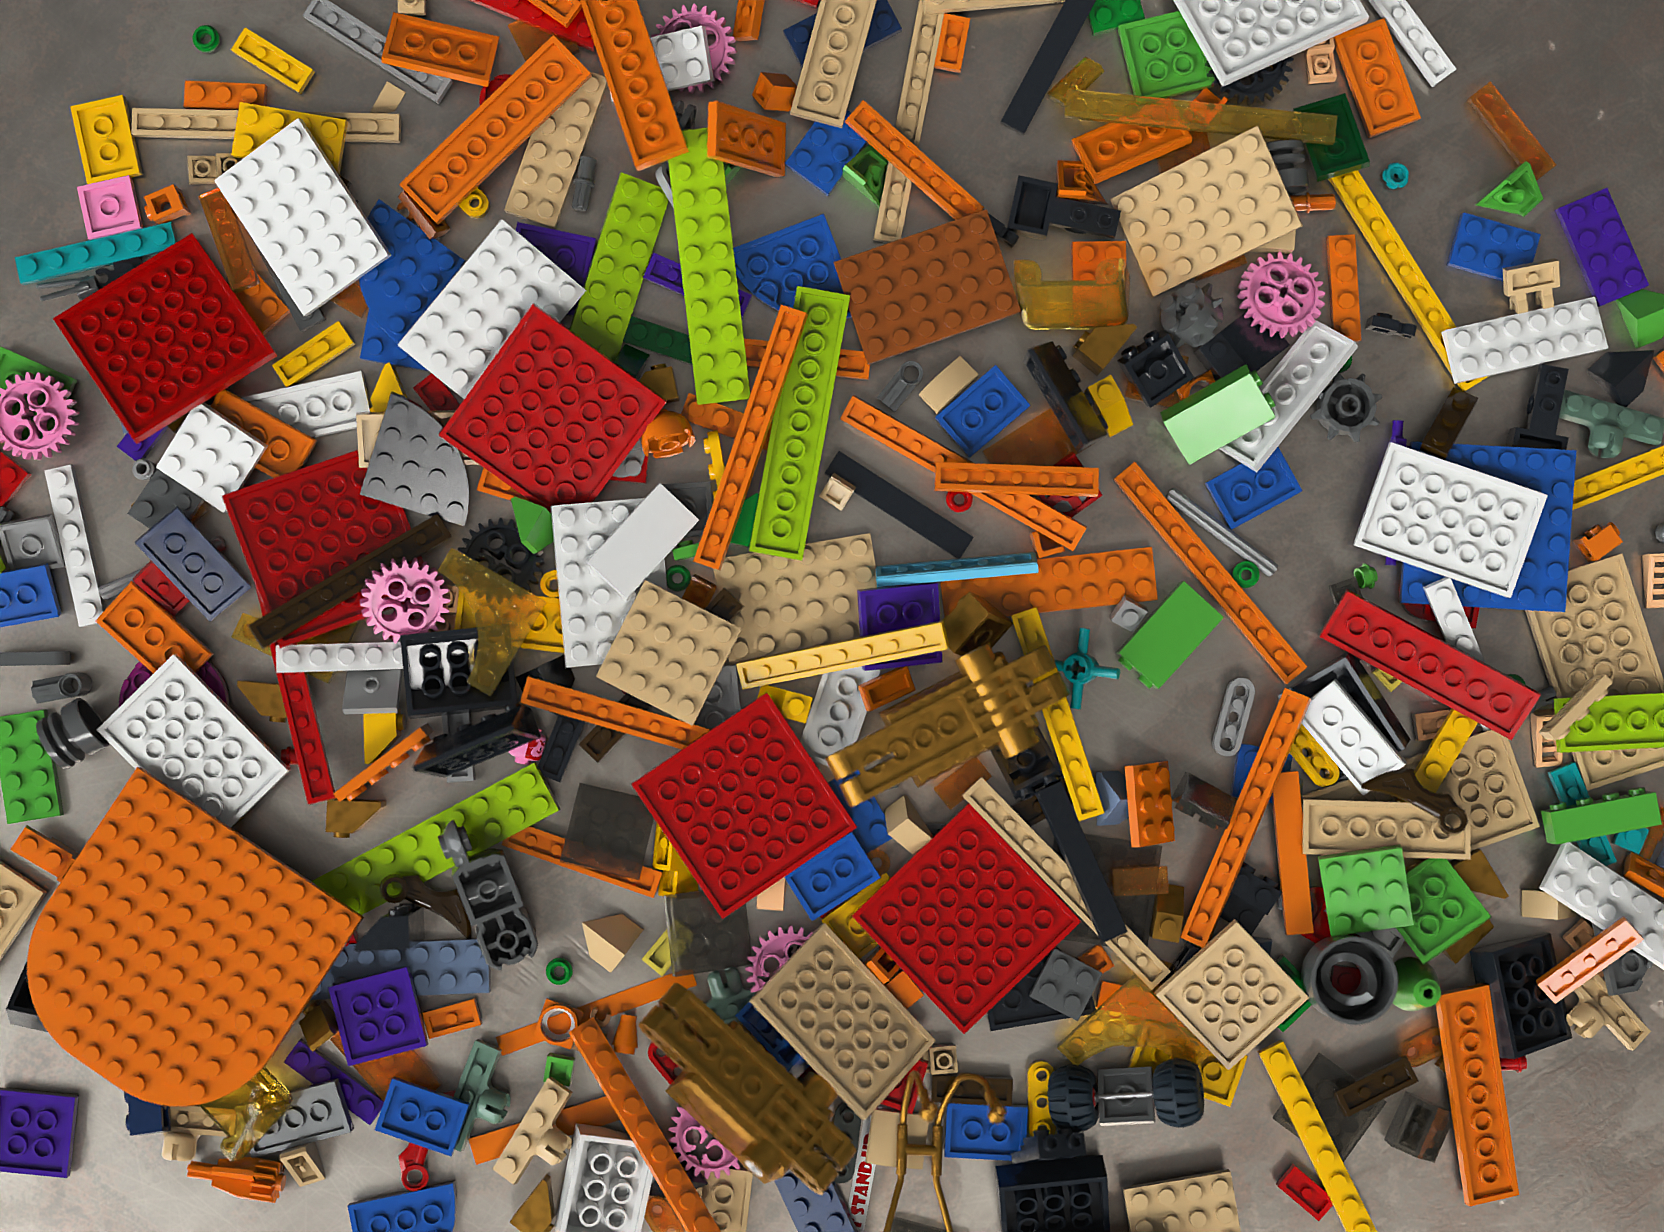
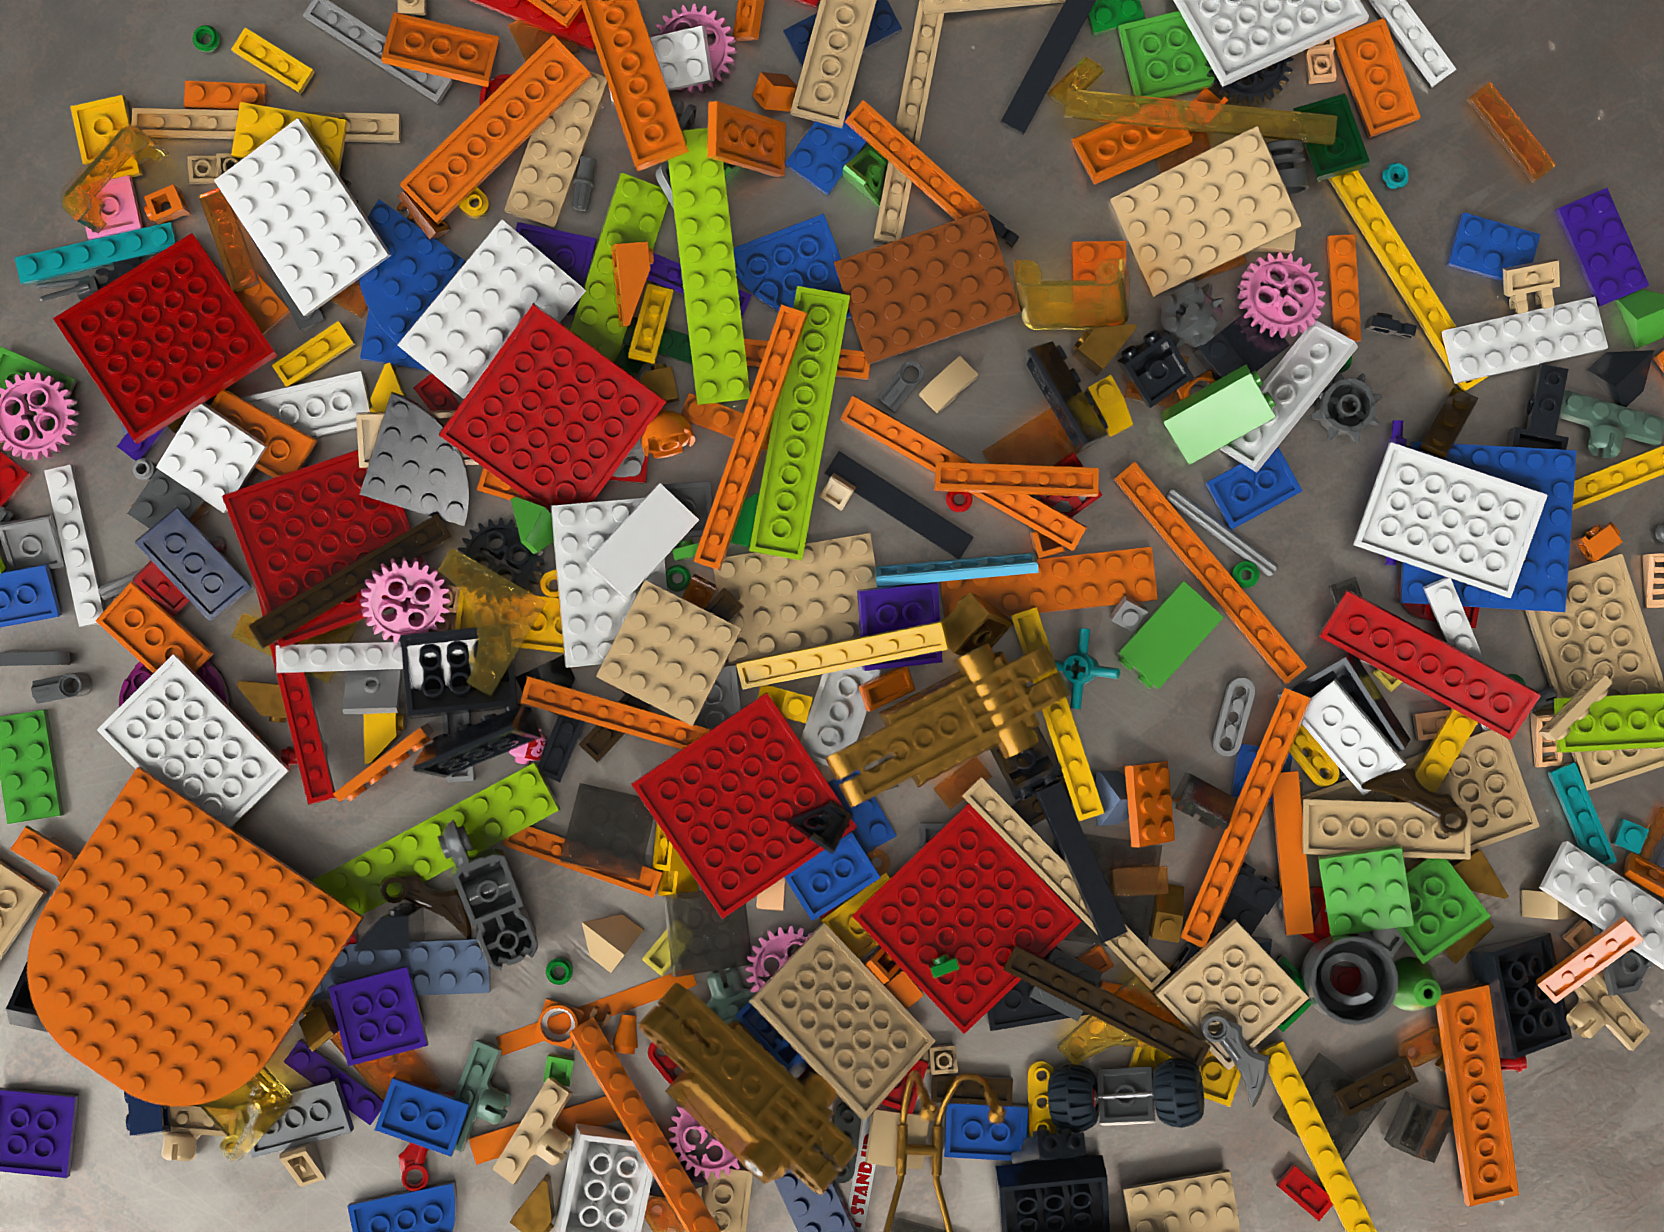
(71, 733): dark grey wheel -> none
(80, 192): none -> clear yellow windscreen
(243, 1178): orange piece -> none
(350, 816): pearl gold slope -> none
(388, 99): tan sticker -> none
(452, 1018): orange plate -> none
(630, 271): none -> orange slope
(651, 323): none -> yellow plate
(713, 445): yellow plate -> none
(822, 825): none -> black slope
(906, 825): tan slope -> none
(943, 964): none -> green plate
(952, 43): orange plate -> none
(982, 411): blue plate -> none
(1037, 208): black plate -> none
(1076, 183): orange slope -> none
(1106, 1006): none -> dark brown plate
(1251, 1065): none -> dark grey piece
(1313, 202): orange axle -> none
(1366, 576): bright green plate -> none
(1515, 193): bright green slope -> none
(1601, 816): bright green brick -> none

